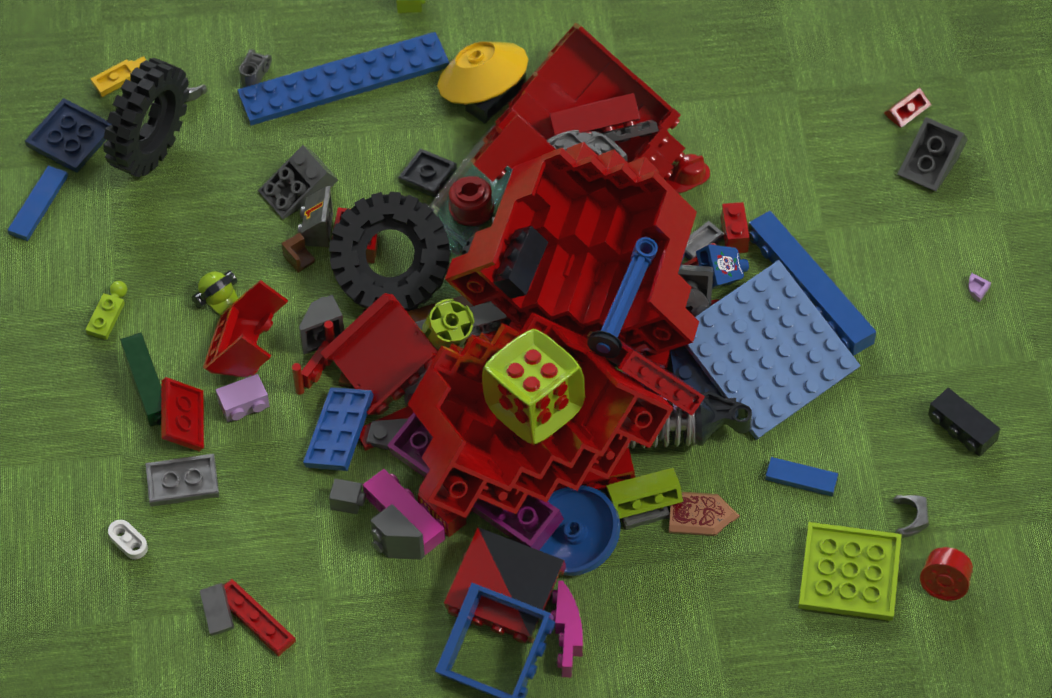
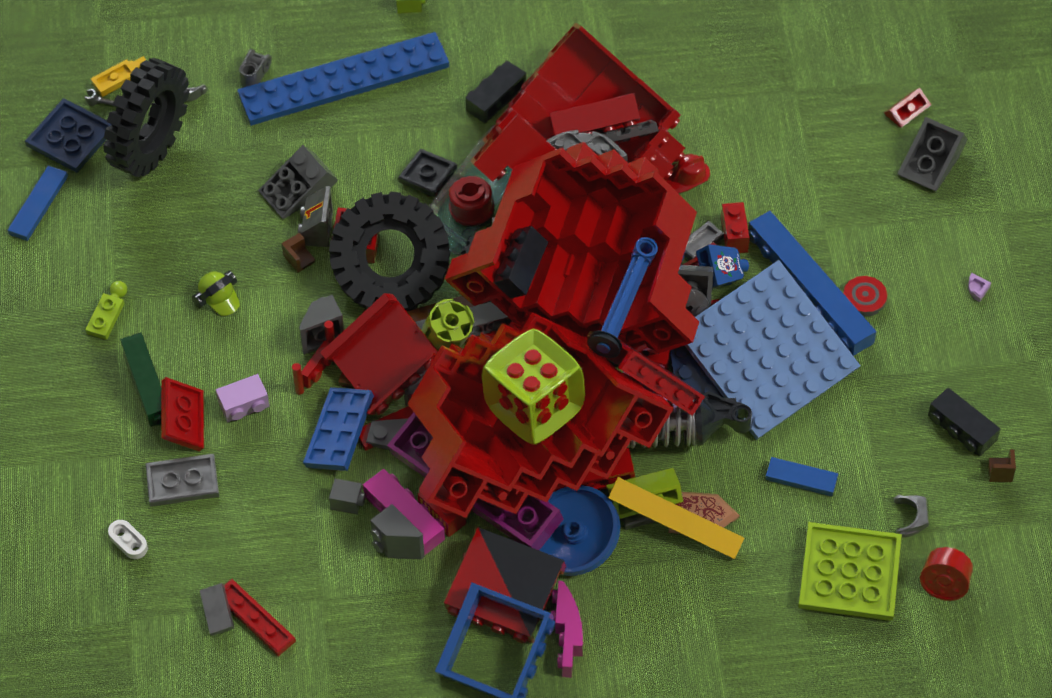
(93, 99): none -> flat silver hand
(236, 335): red windscreen -> none
(482, 72): yellow dish -> none
(676, 518): none -> yellow tile
(866, 294): none -> red tile
(1002, 468): none -> reddish brown panel

